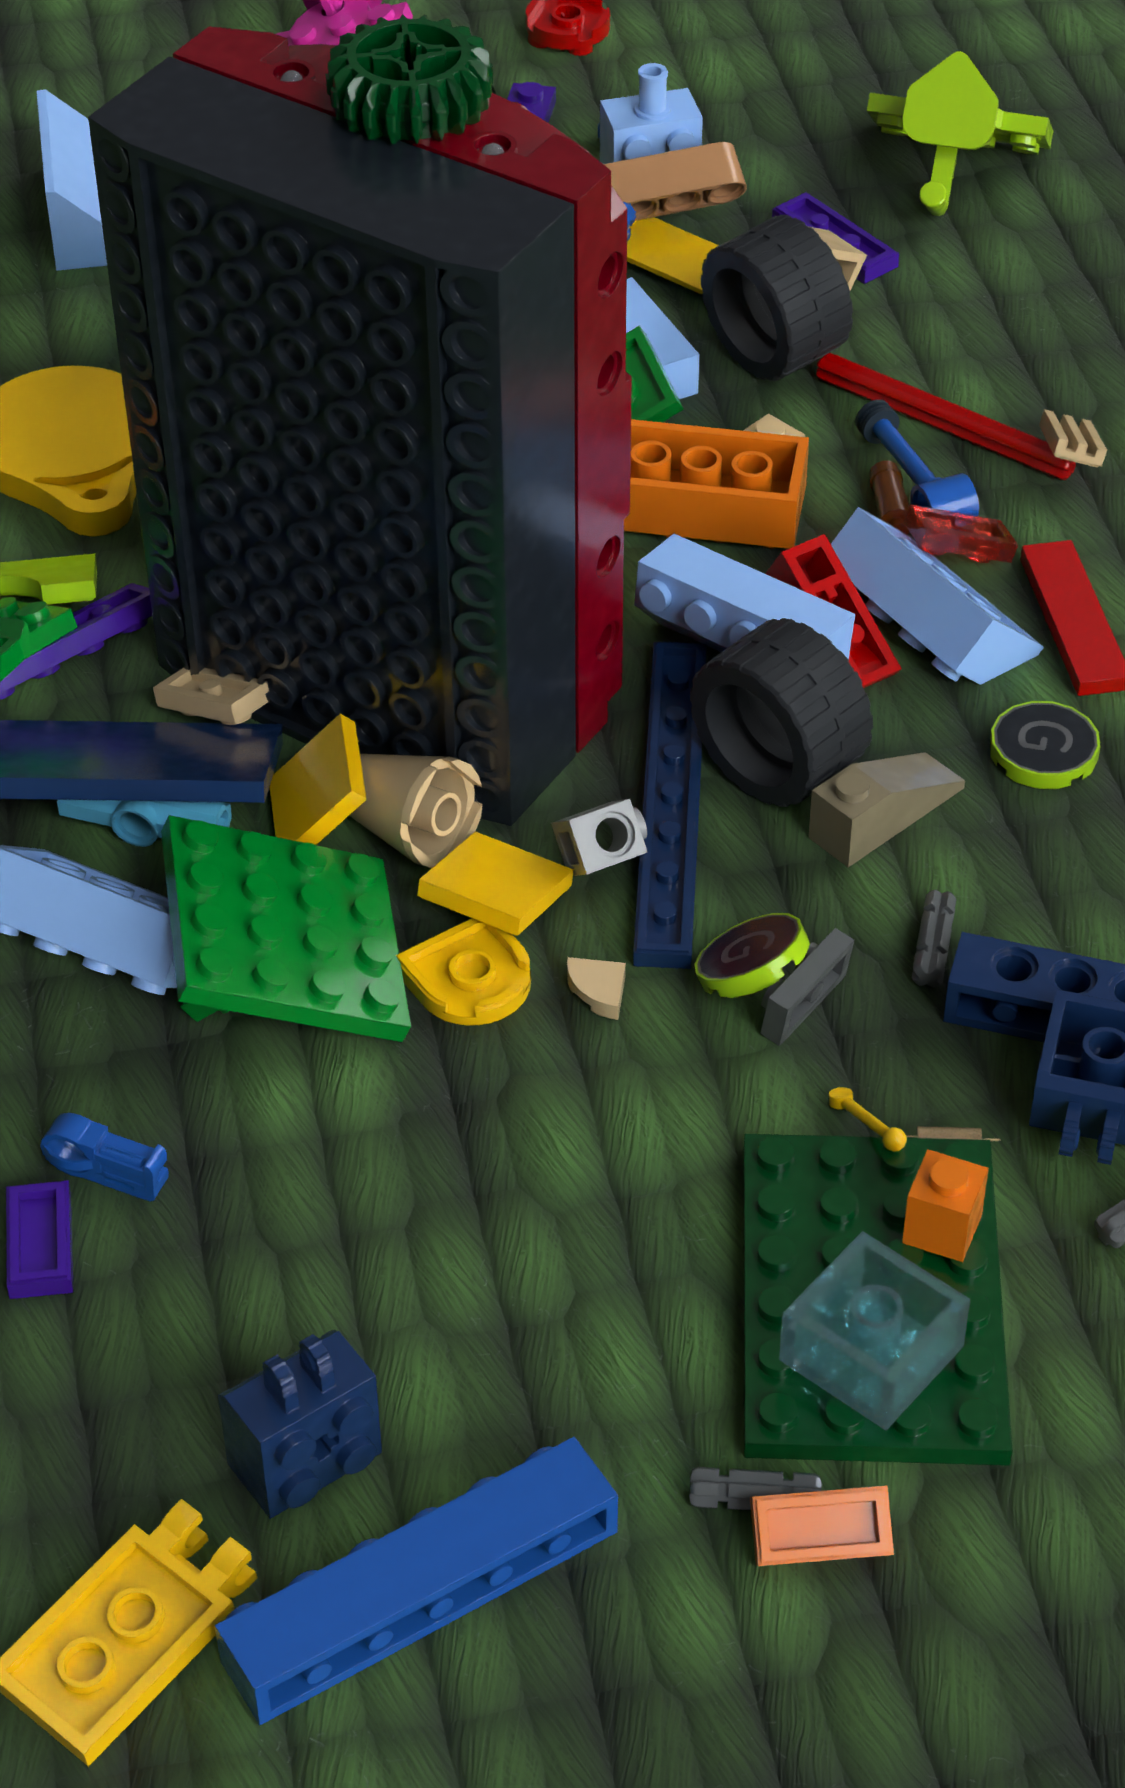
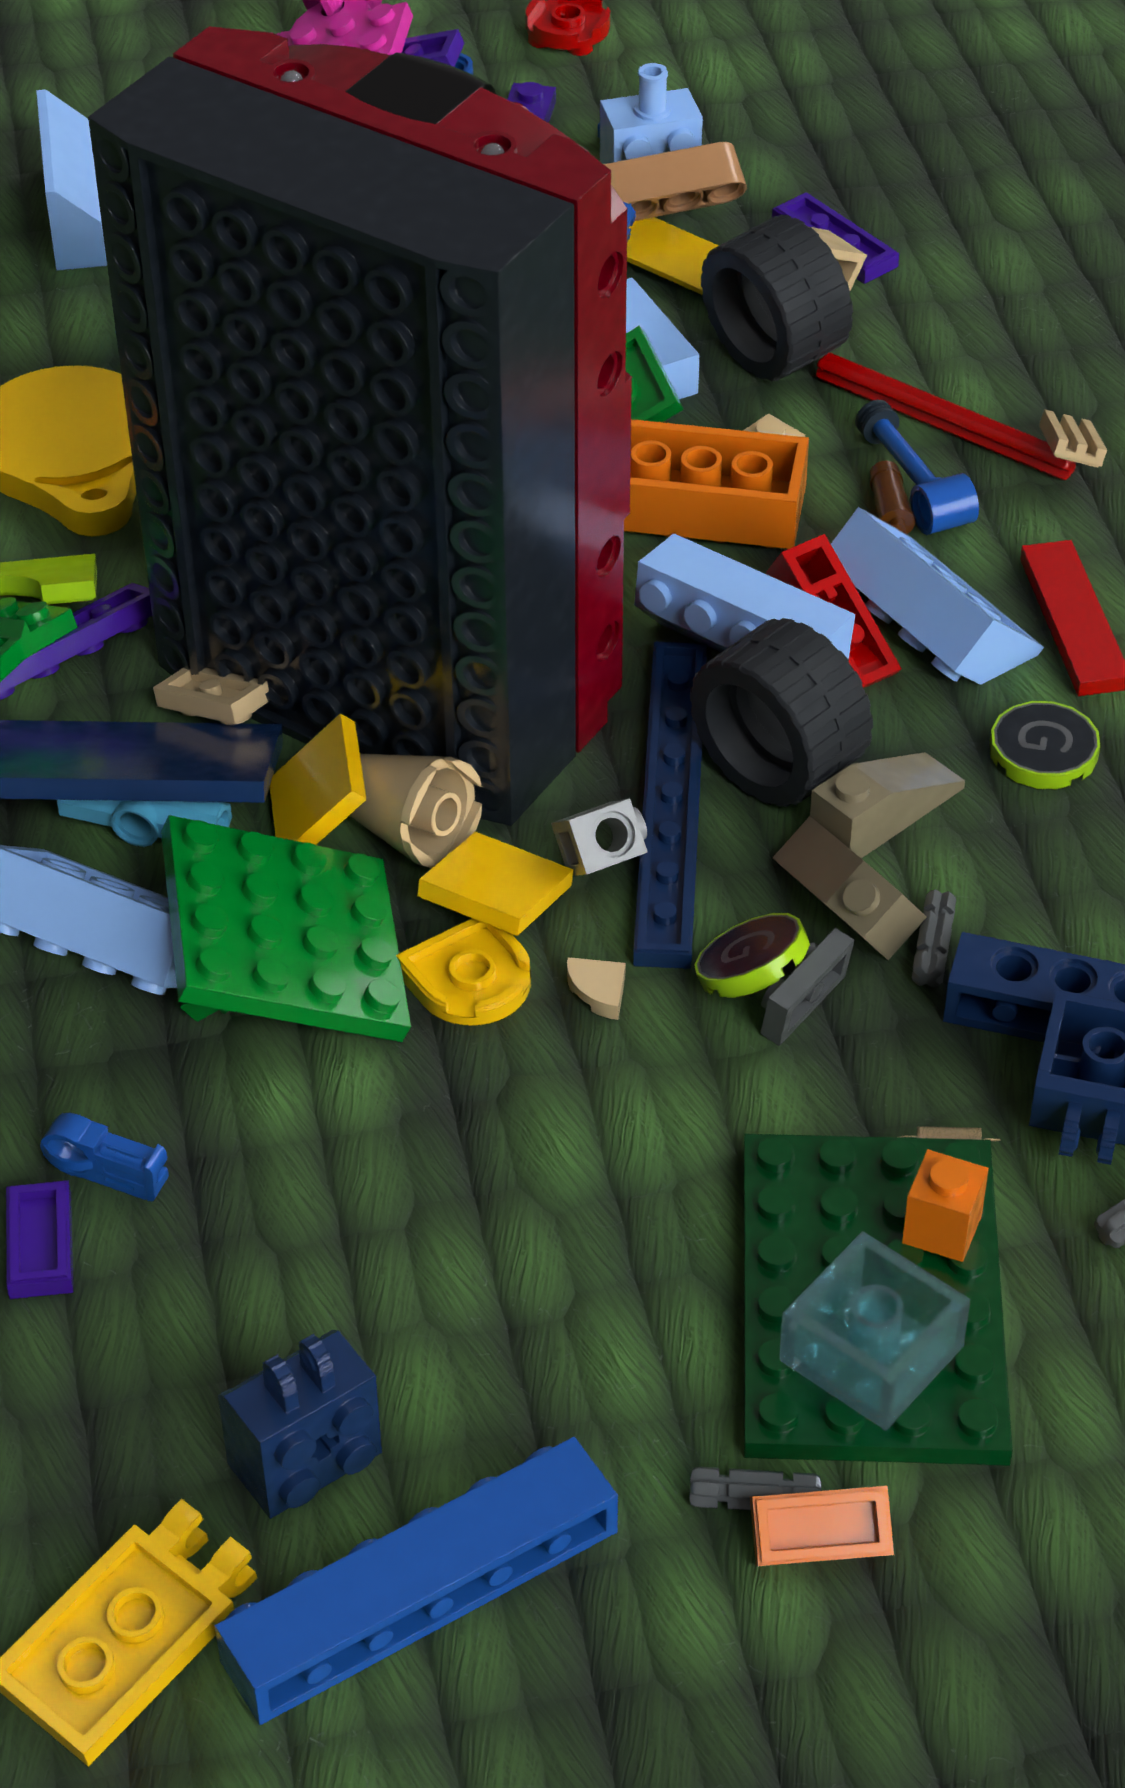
(409, 79): dark green gear -> none
(850, 887): none -> dark tan slope
(892, 1138): yellow hinge -> none
(955, 111): lime plate -> none
(959, 533): clear red plate -> none

